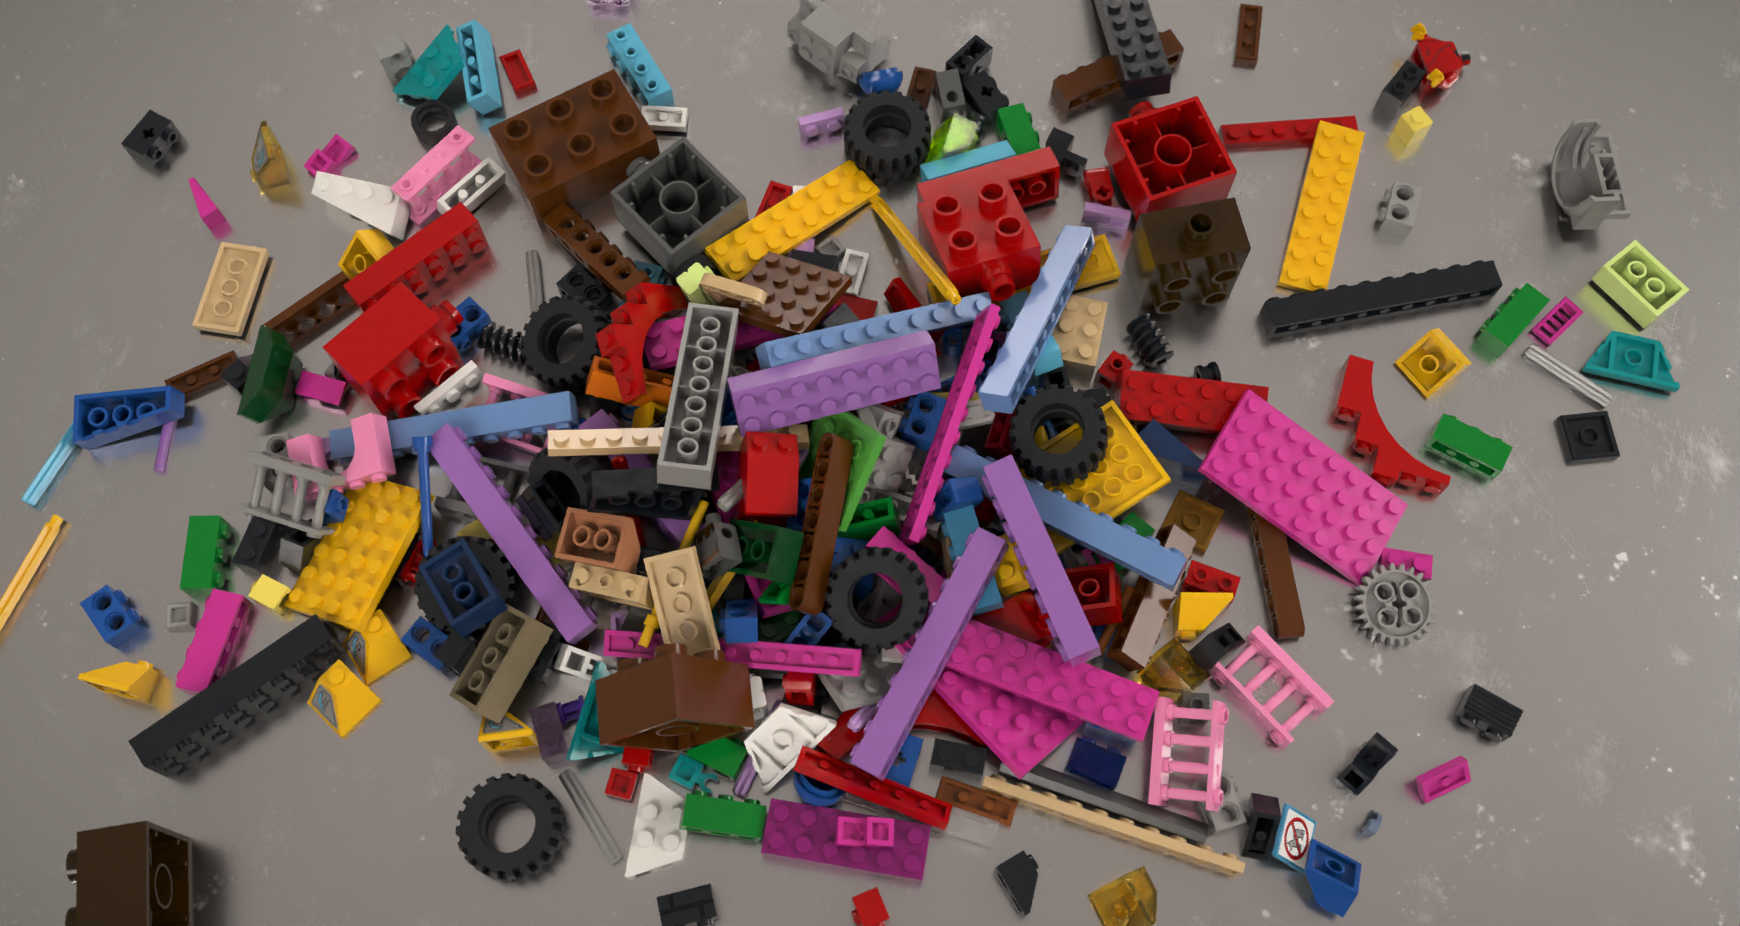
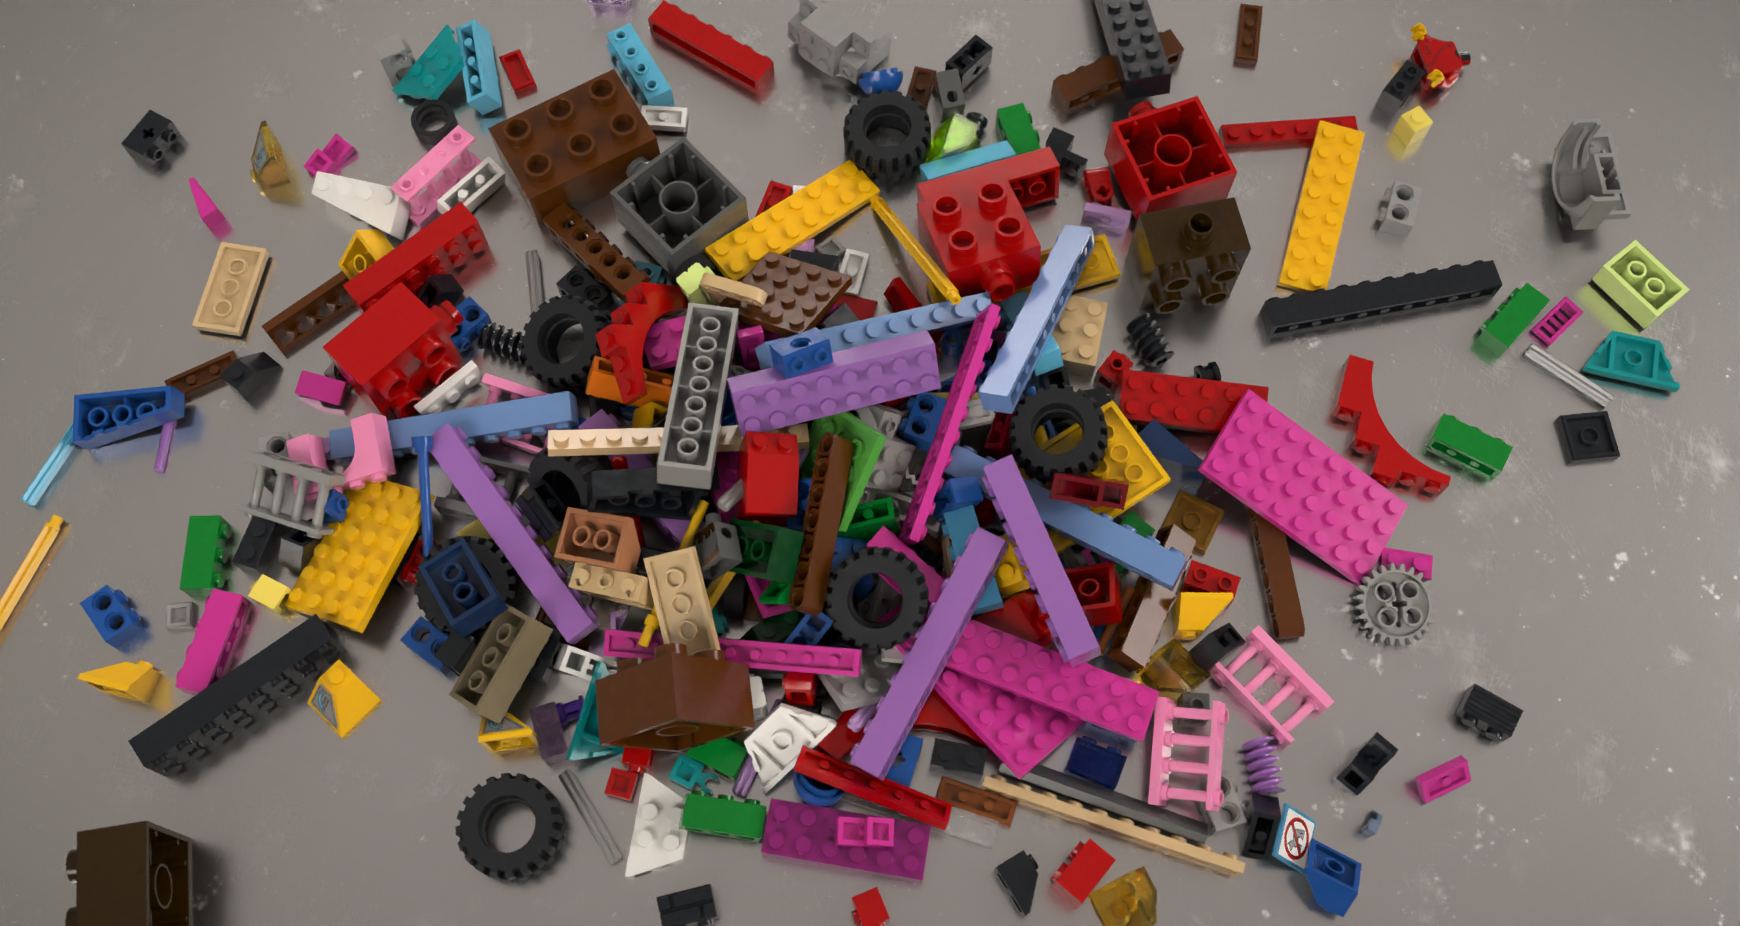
(270, 377): dark green wedge -> none
(377, 649): yellow slope -> none
(440, 288): none -> black slope
(711, 46): none -> red brick
(740, 621): blue brick -> none
(748, 341): none -> dark pink plate
(801, 353): none -> blue brick
(821, 122): lavender plate -> none
(983, 95): black brick -> none
(1082, 874): none -> red brick
(1089, 490): none -> dark red slope
(1263, 766): none -> medium lavender piece
(1433, 362): yellow slope -> none

